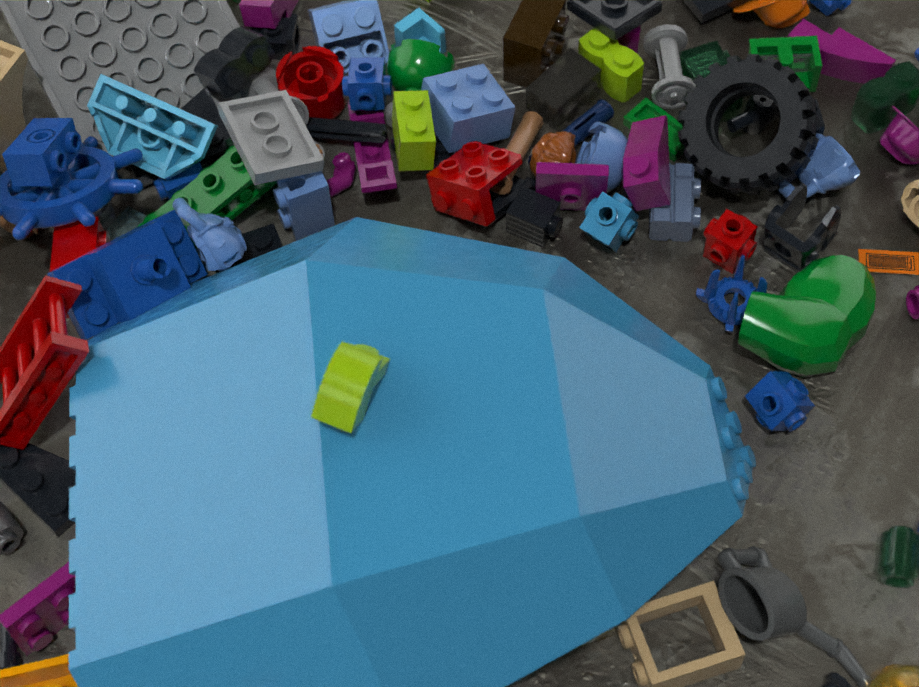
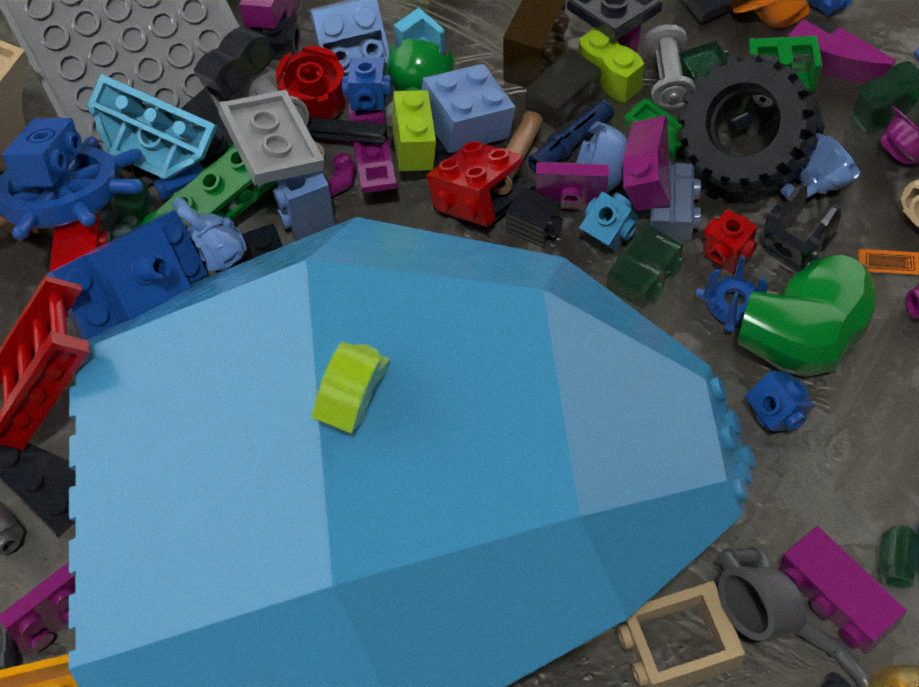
(134, 207): none -> clear green brick
(554, 148): dark orange piece -> none
(645, 266): none -> clear green brick
(842, 590): none -> magenta brick

